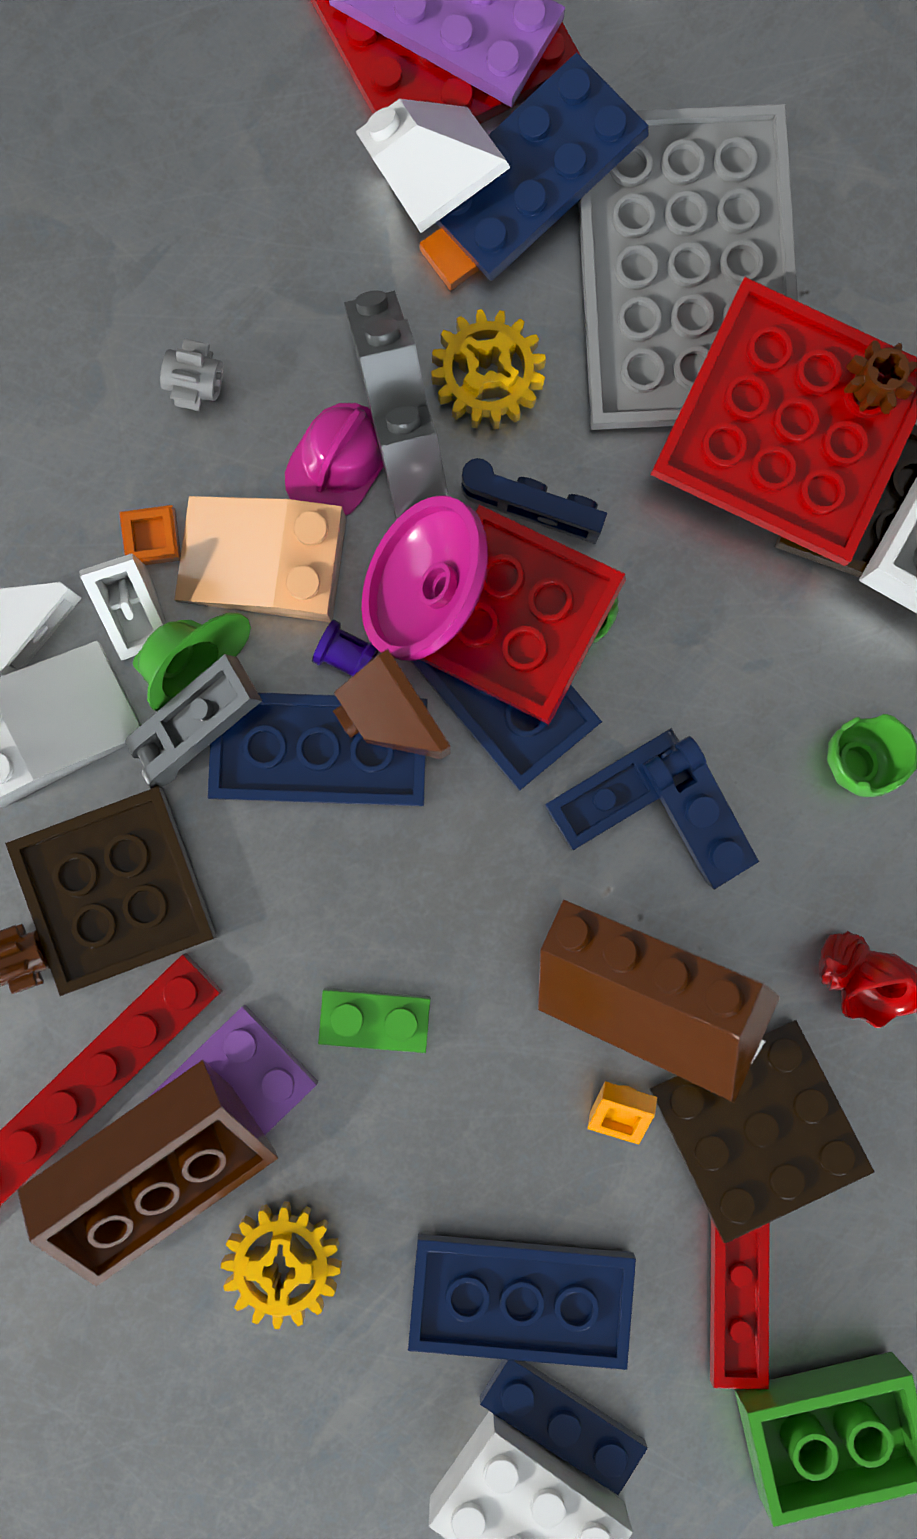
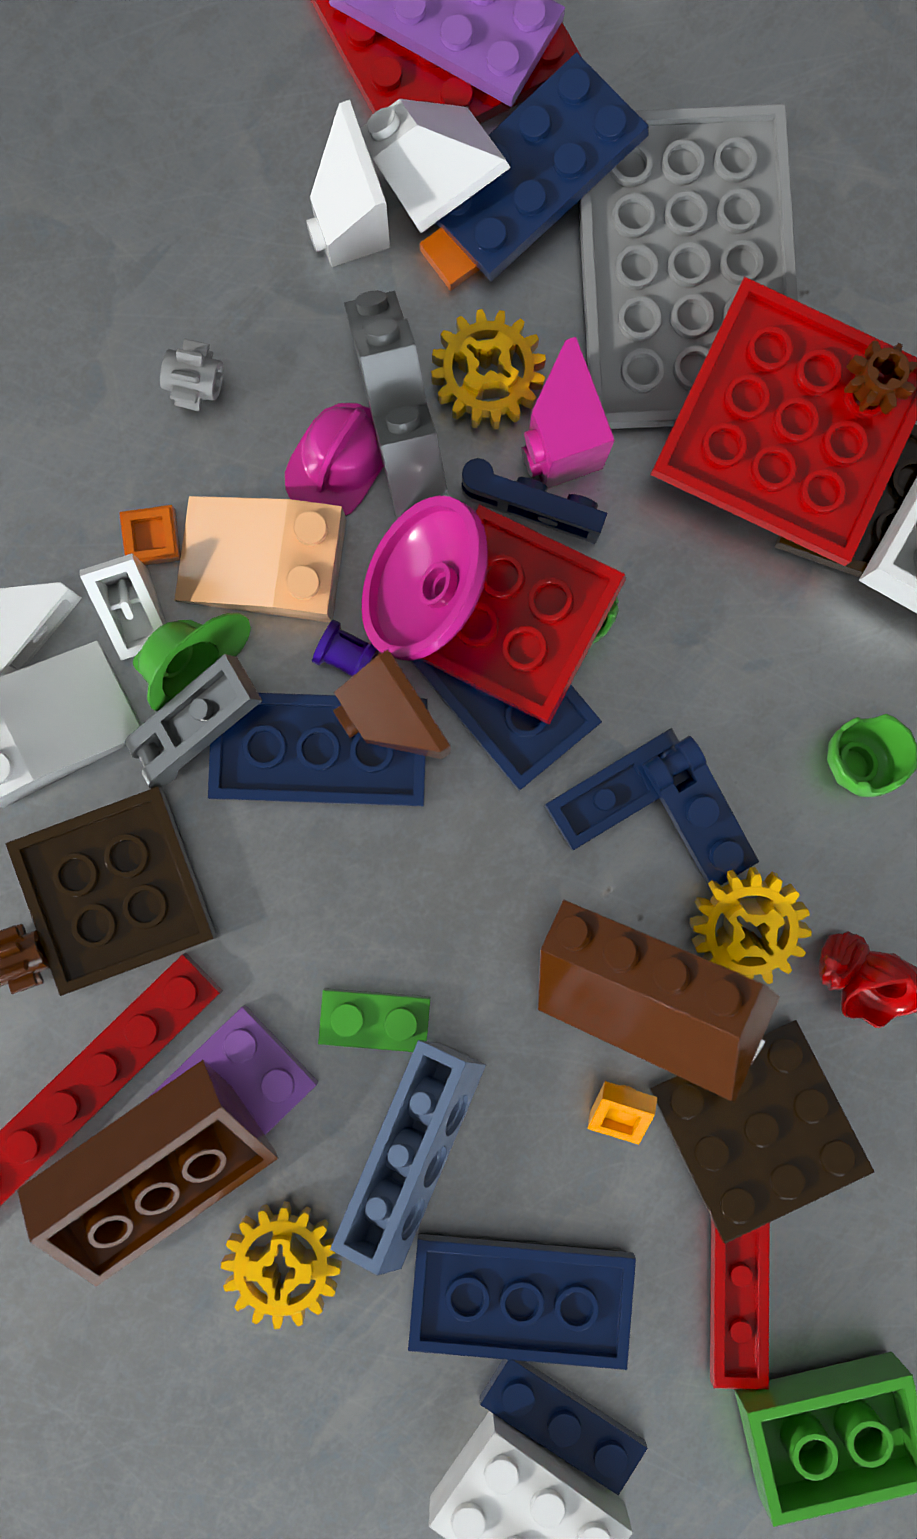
(347, 196): none -> white slope
(408, 1157): none -> sand blue brick
(567, 424): none -> dark pink slope
(763, 911): none -> yellow gear

